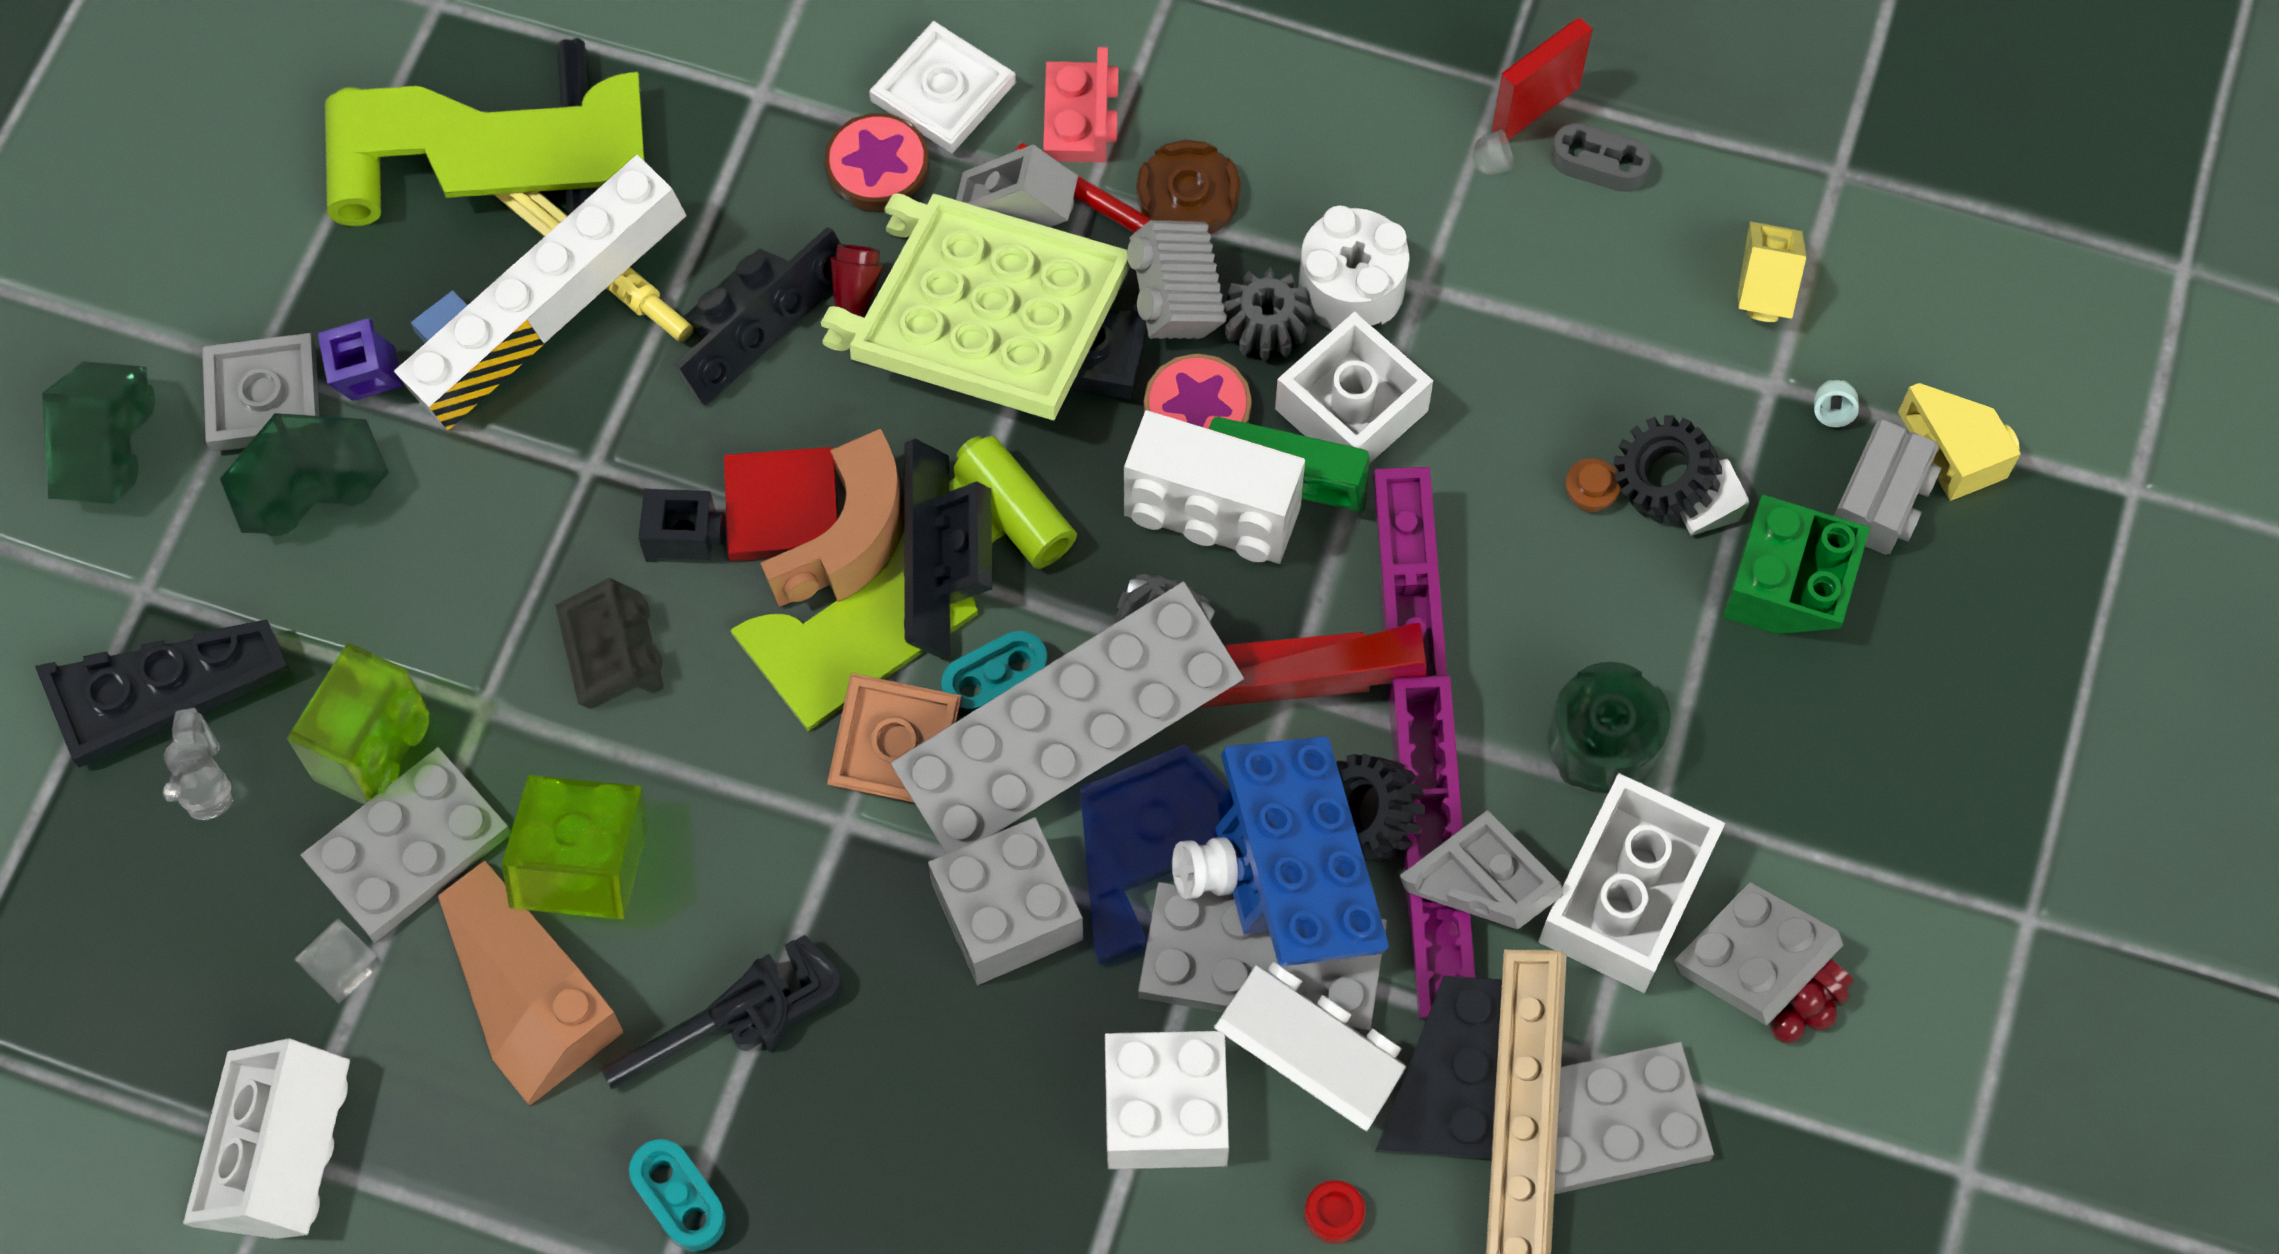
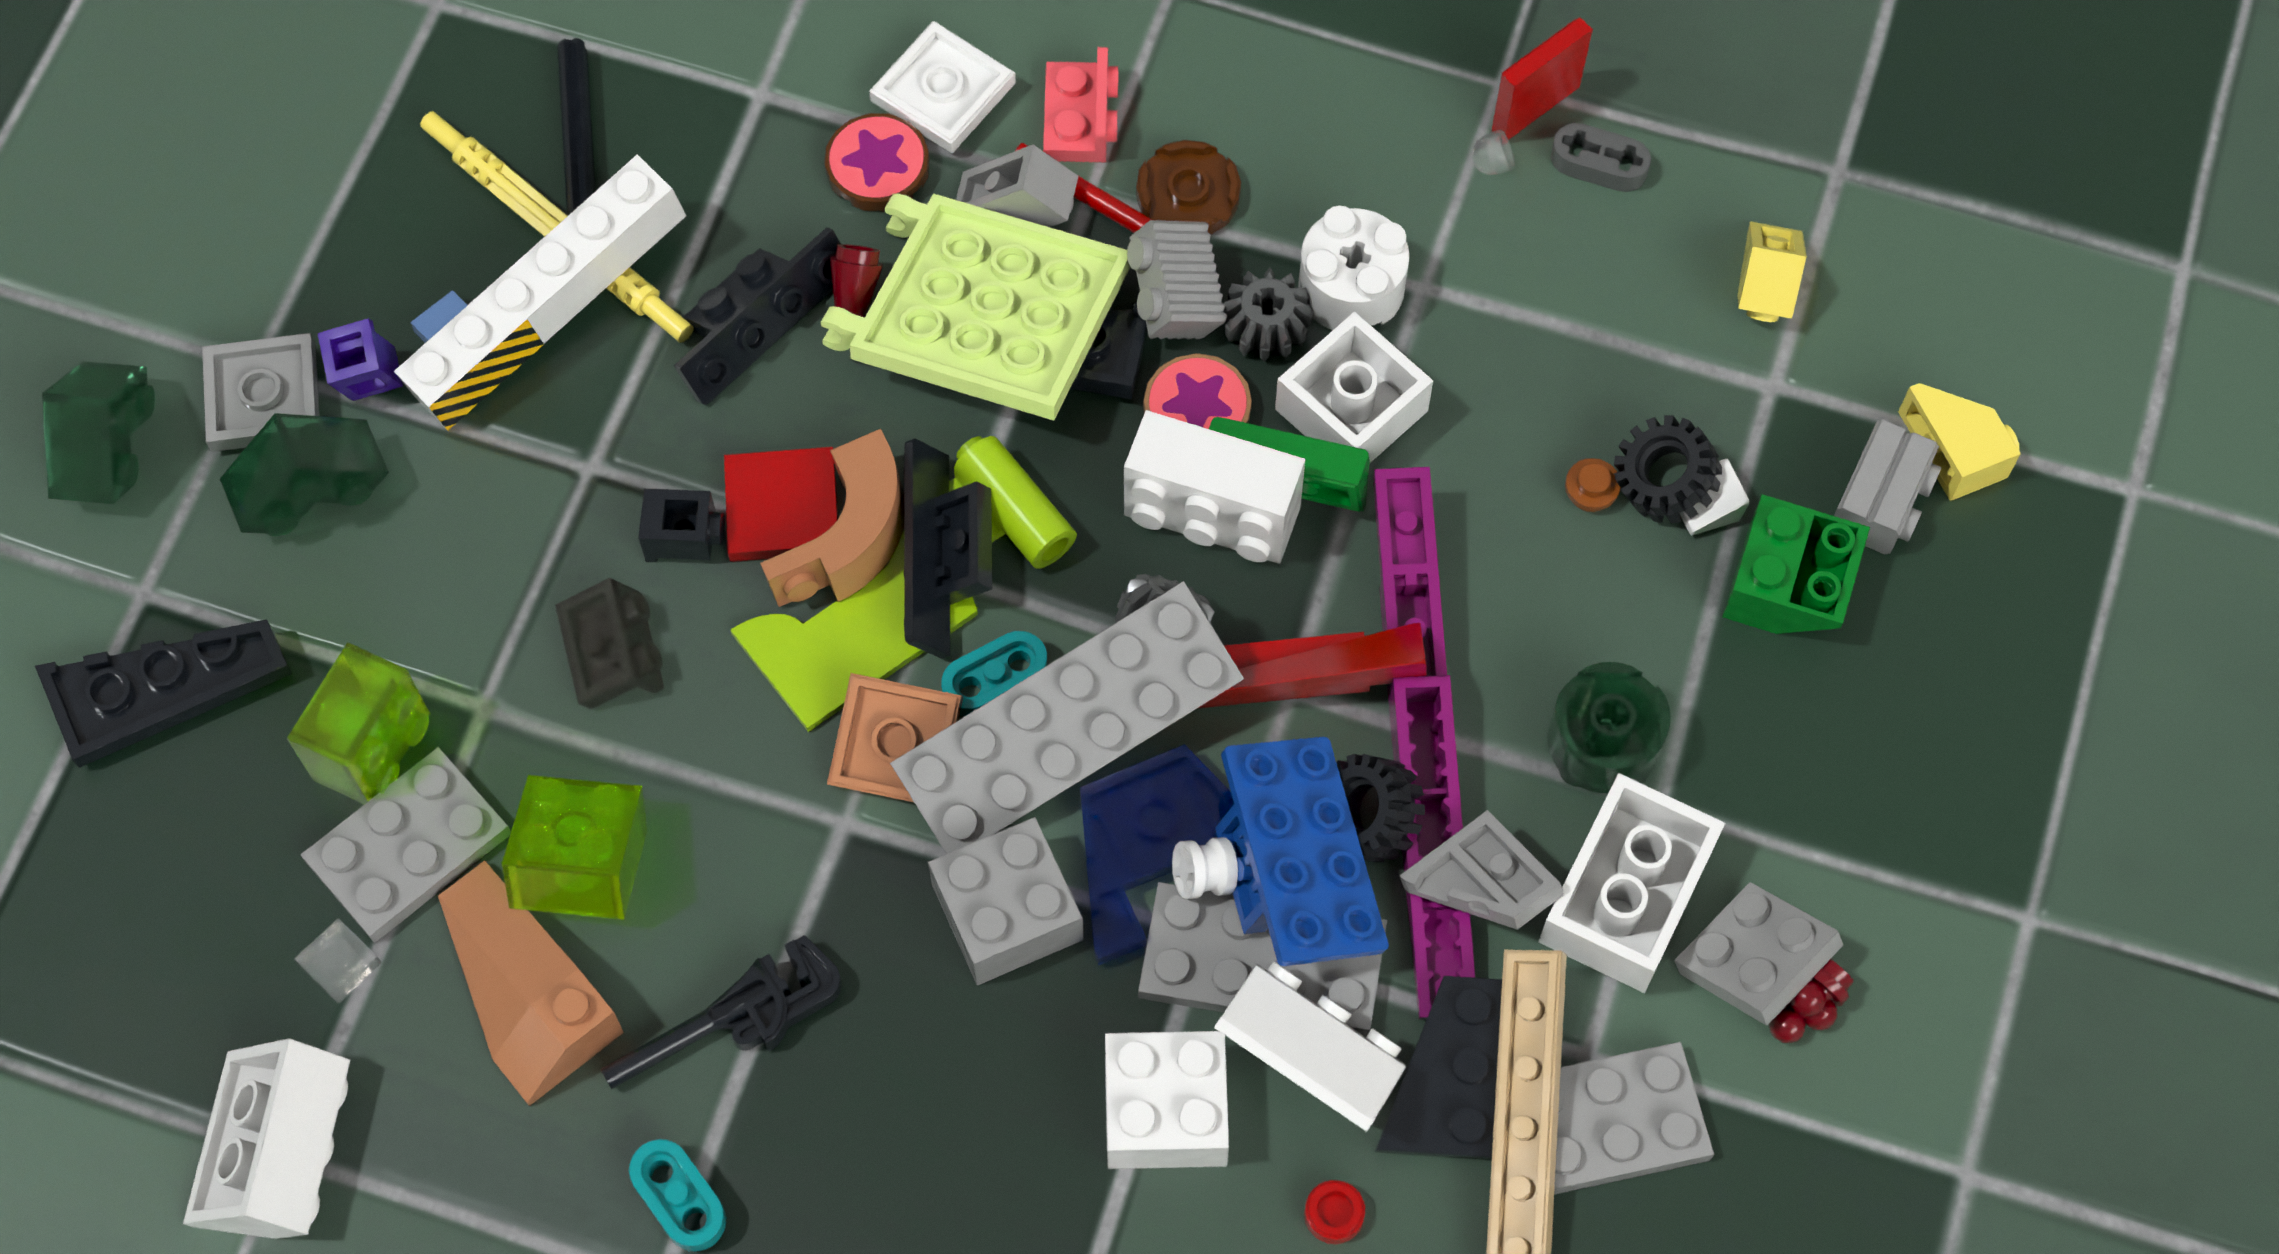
(195, 775): clear piece -> none
(473, 148): lime door -> none
(1849, 403): light aqua hinge -> none

